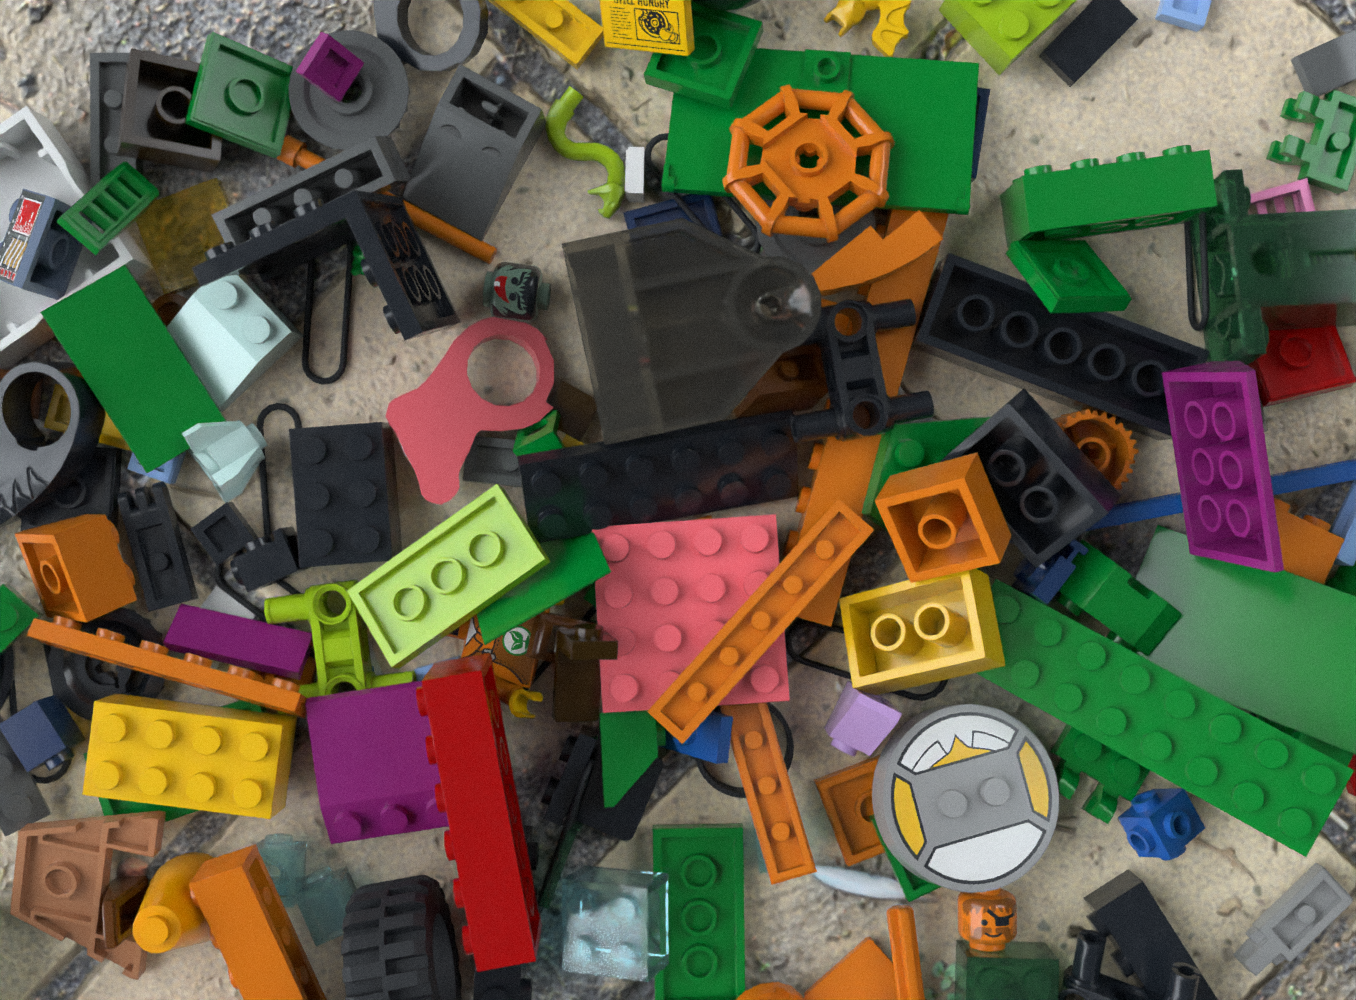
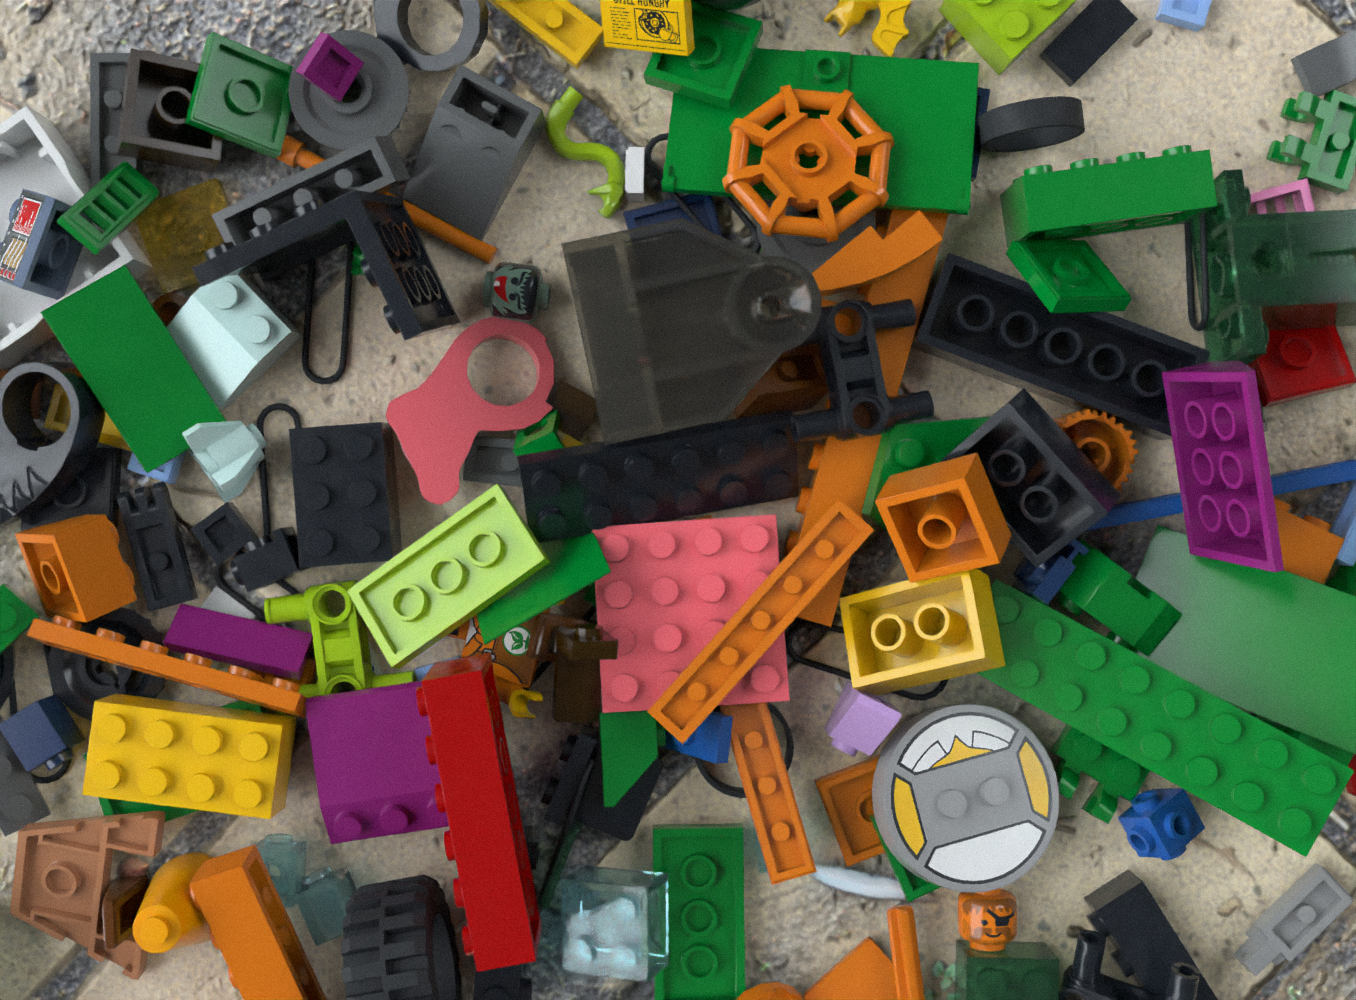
(1031, 124): none -> black tyre

